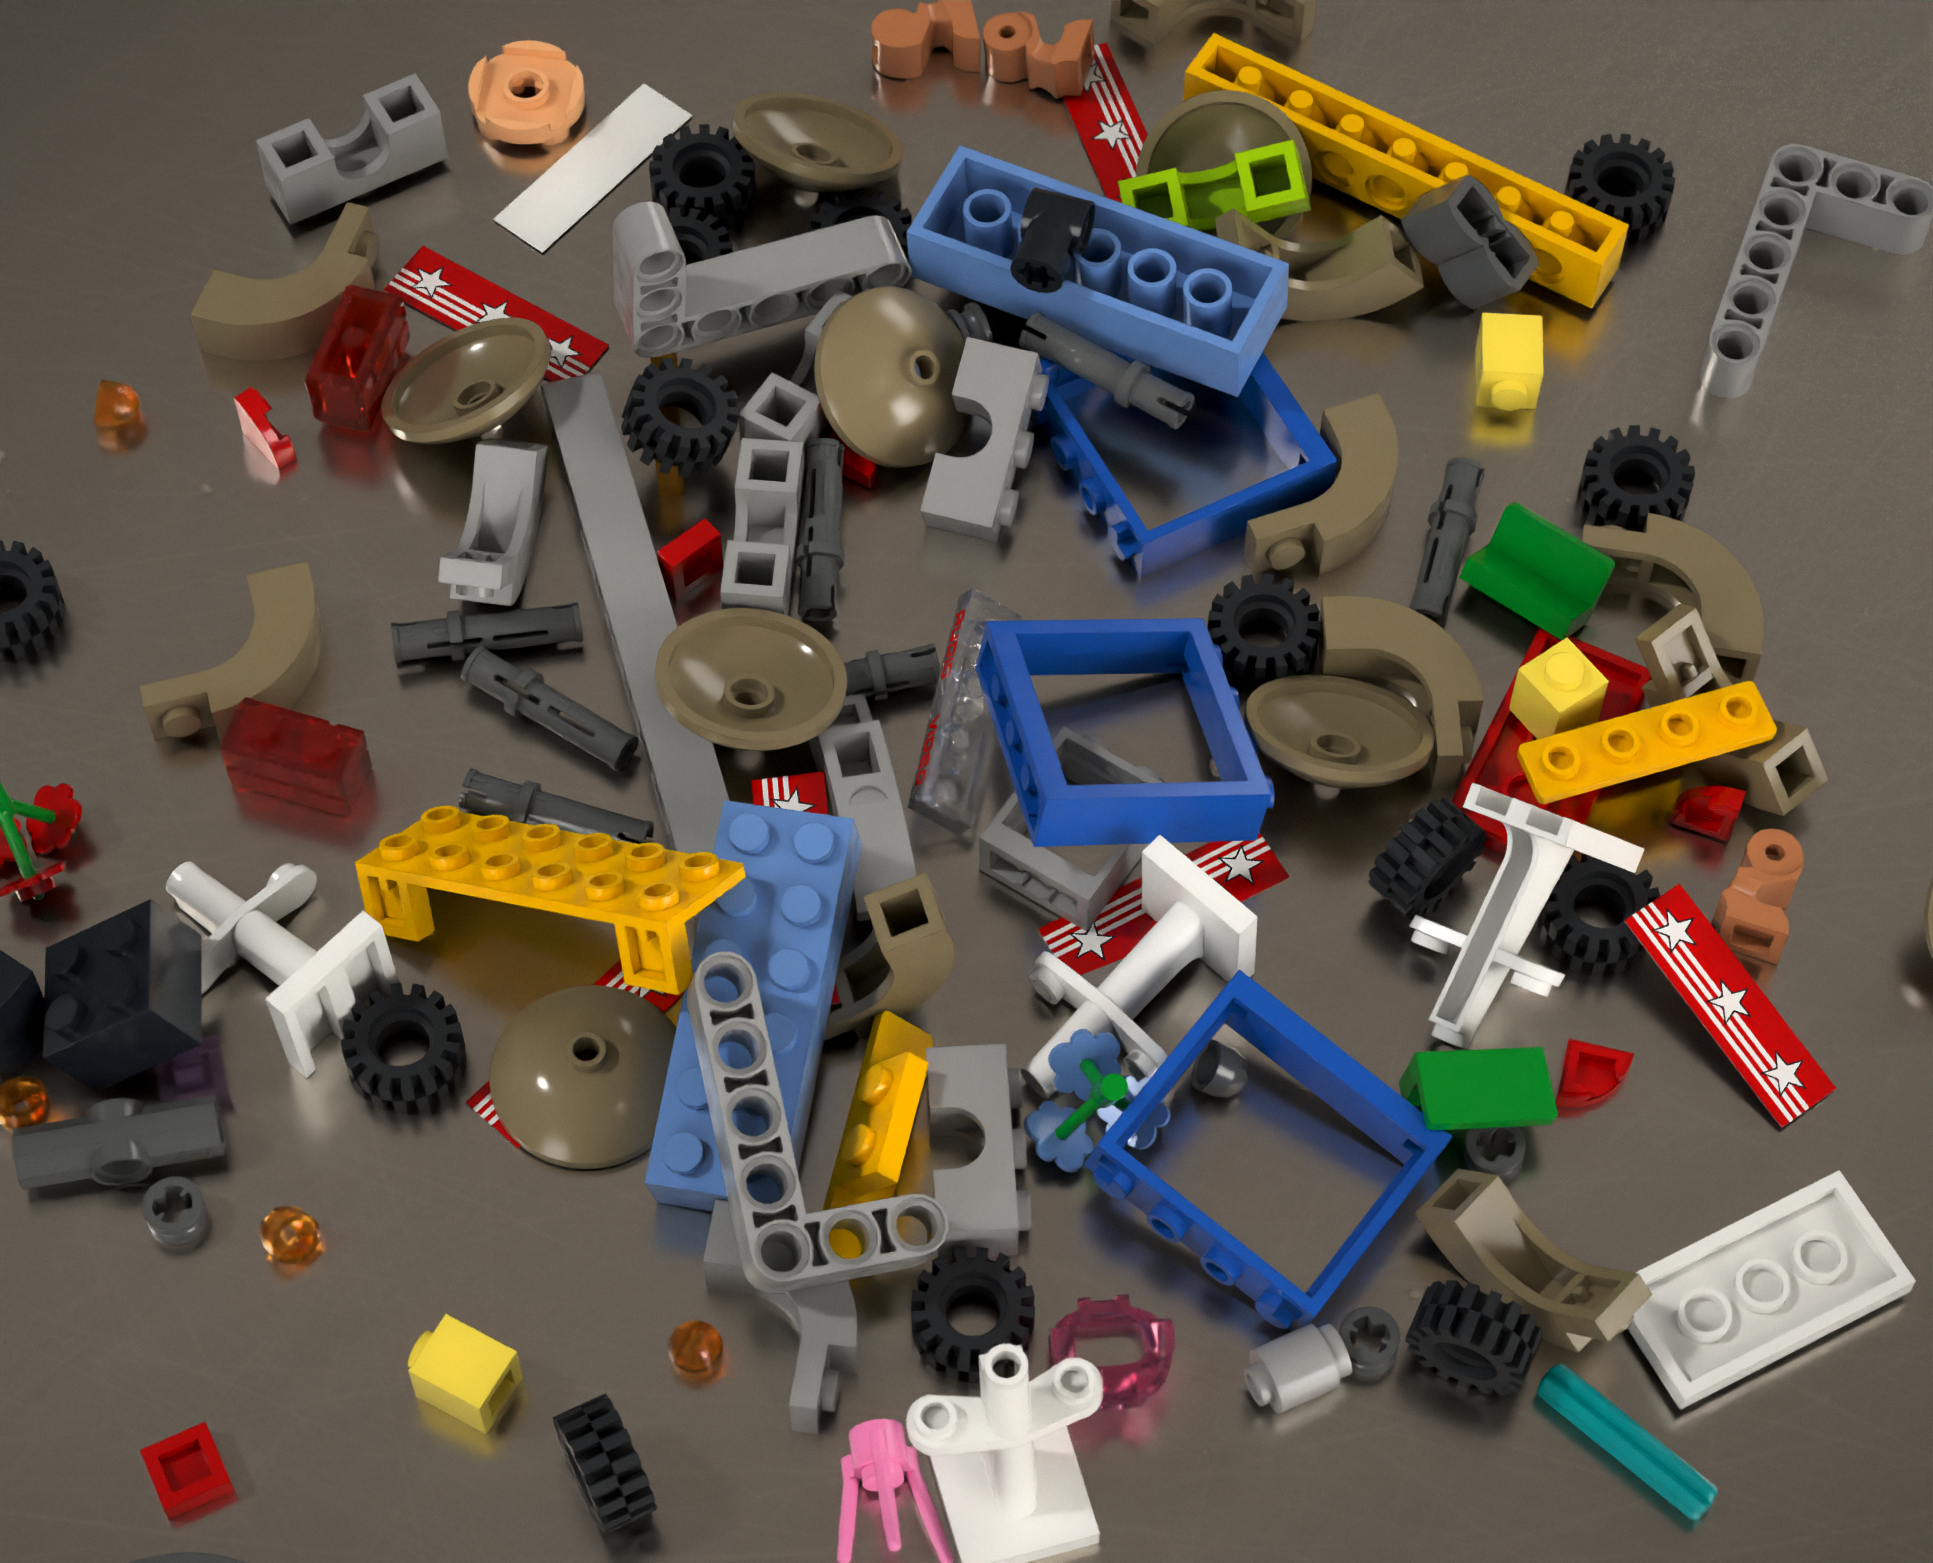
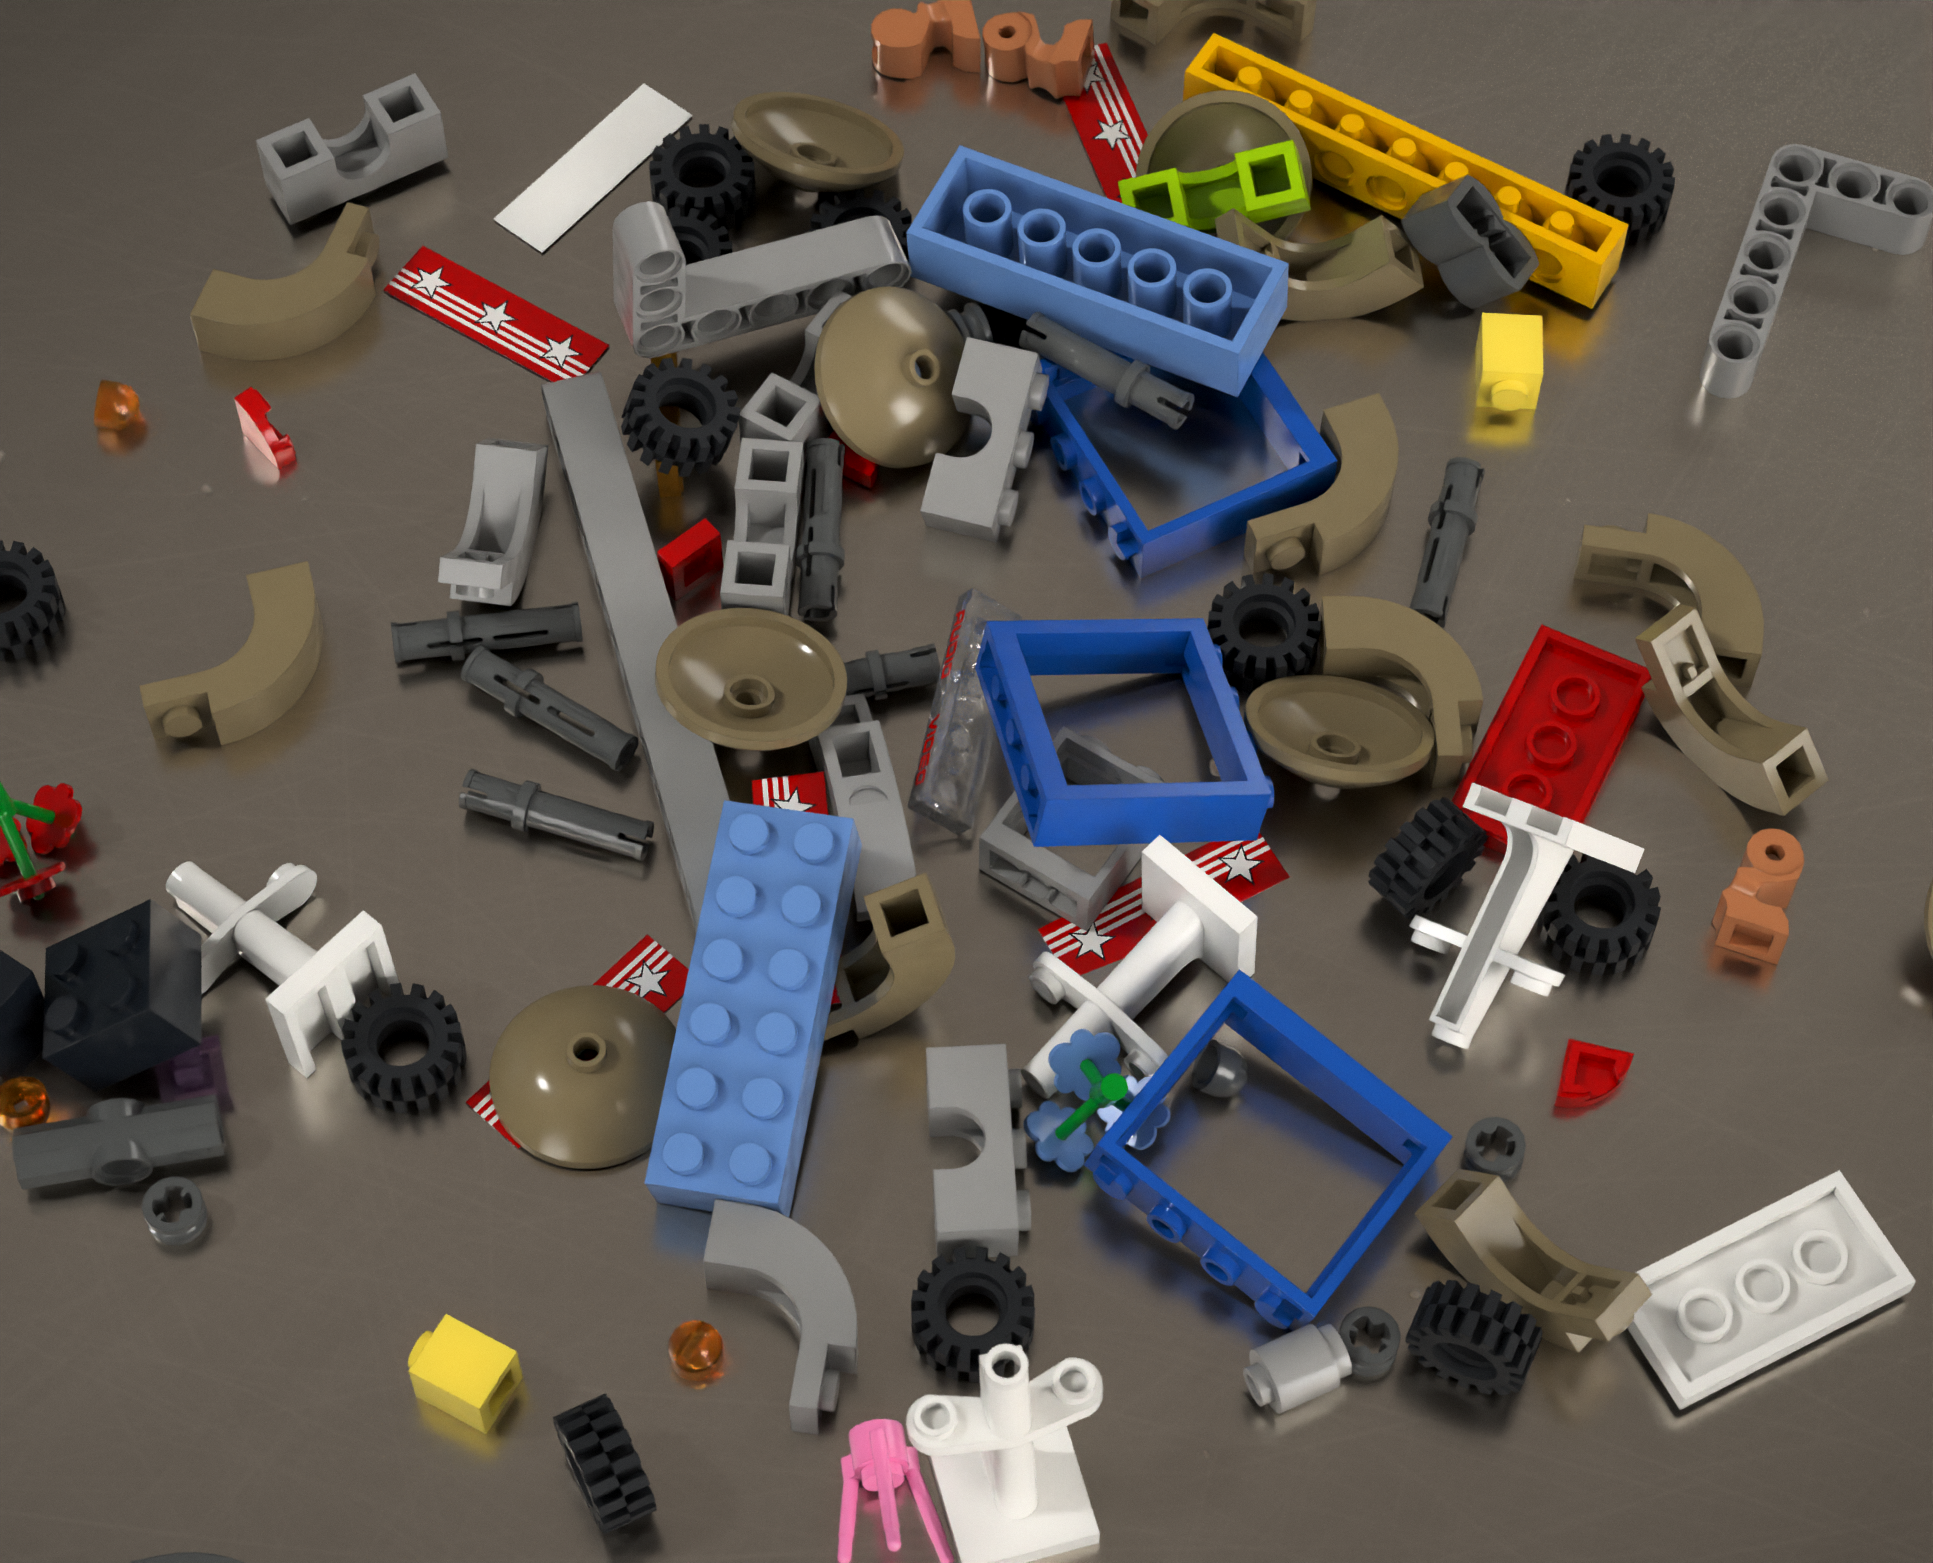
(186, 1470): red tile -> none
(296, 756): clear red brick -> none
(301, 1245): clear orange hinge -> none
(357, 358): clear red brick -> none
(467, 382): dark tan dish -> none
(533, 119): light nougat plate -> none
(588, 876): yellow bracket -> none
(773, 1155): light grey beam -> none
(878, 1121): yellow bracket -> none
(1050, 234): black piece -> none
(1125, 1384): clear pink helmet -> none
(1480, 1088): green panel -> none
(1539, 572): green panel -> none
(1558, 691): light yellow brick -> none
(1627, 1441): teal axle -> none
(1641, 456): black tyre -> none
(1646, 742): yellow bracket -> none
(1708, 810): red tile -> none
(1730, 1005): red sticker -> none

